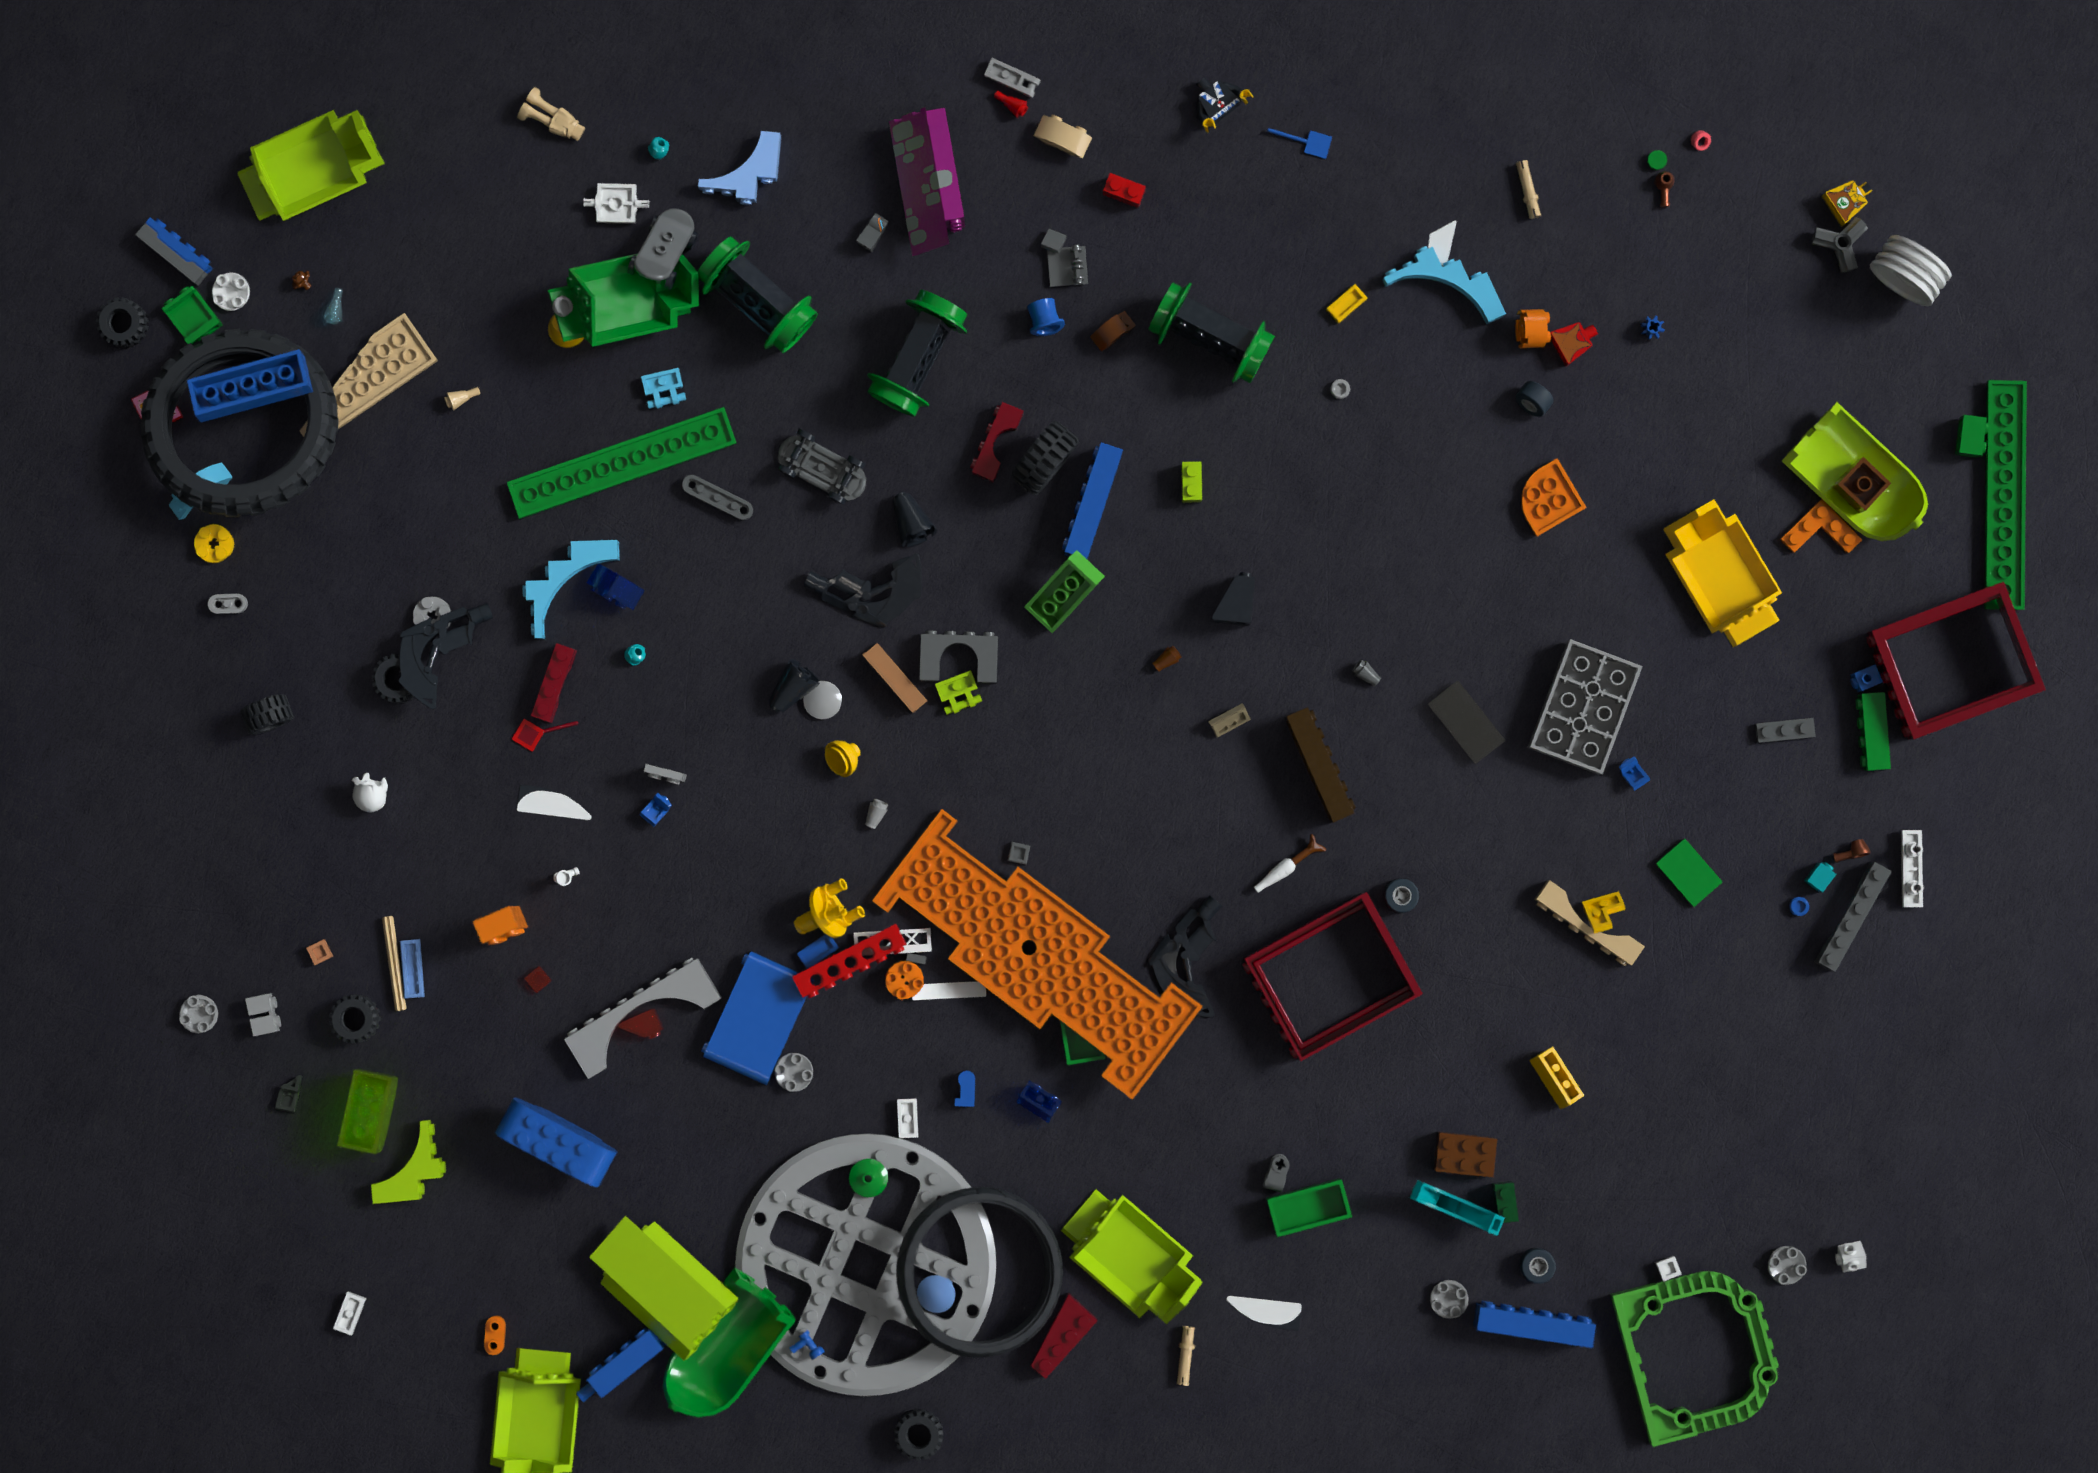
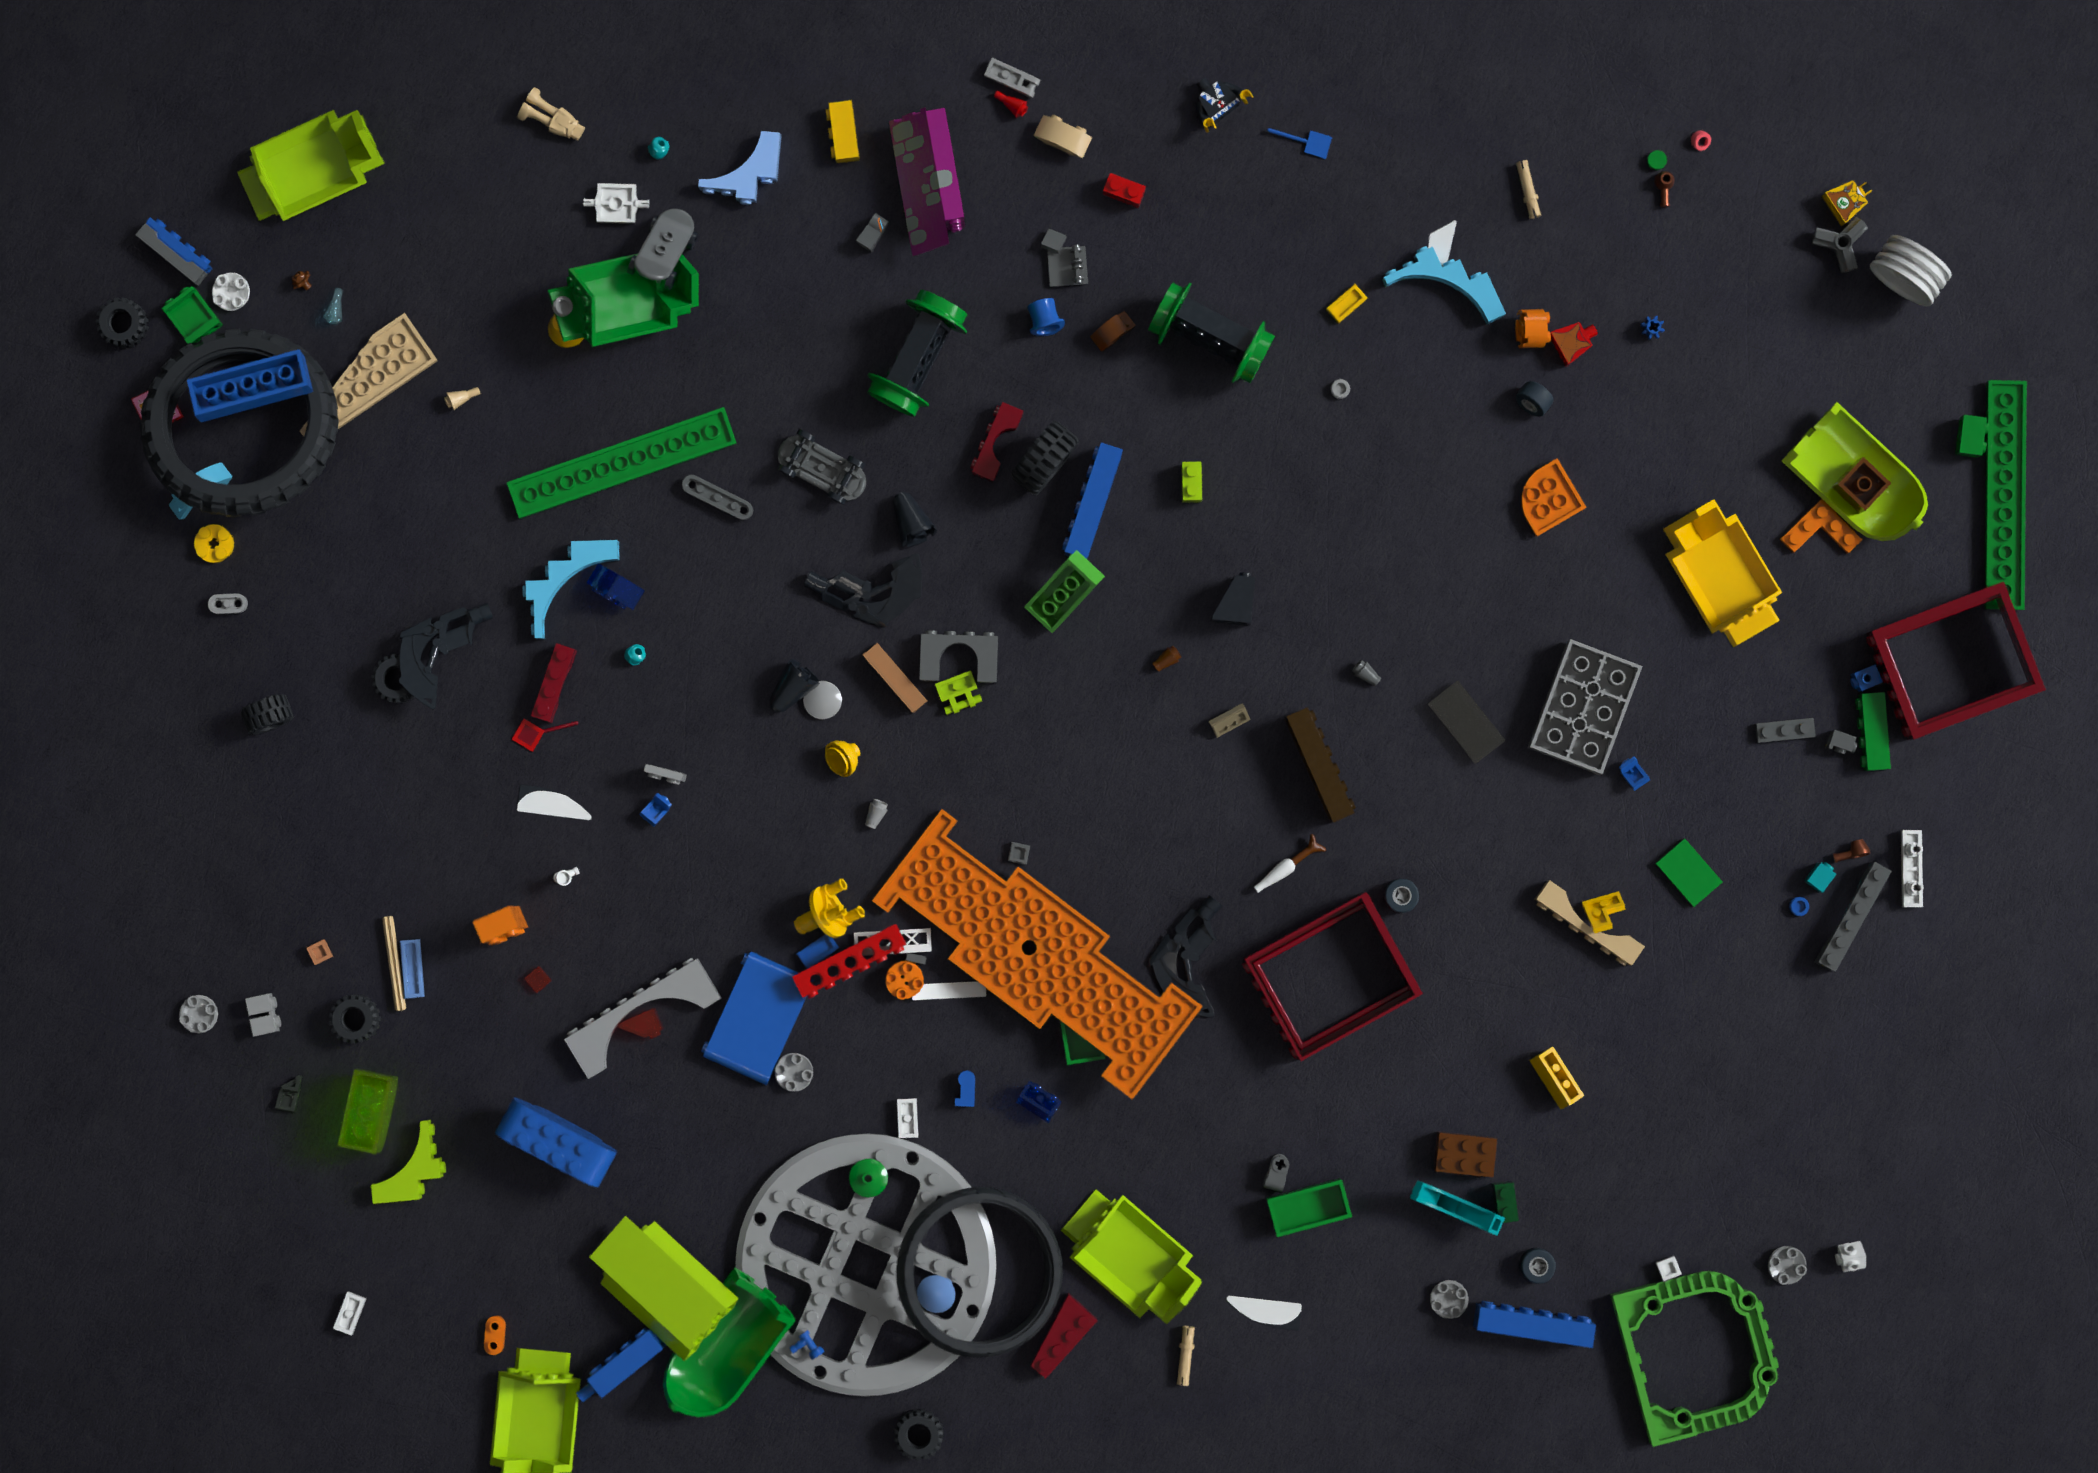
(369, 794): white hair -> none
(428, 605): light grey plate -> none
(662, 382): medium azure plate -> none
(756, 295): brick -> none
(842, 131): none -> yellow brick
(1841, 742): none -> dark grey brick

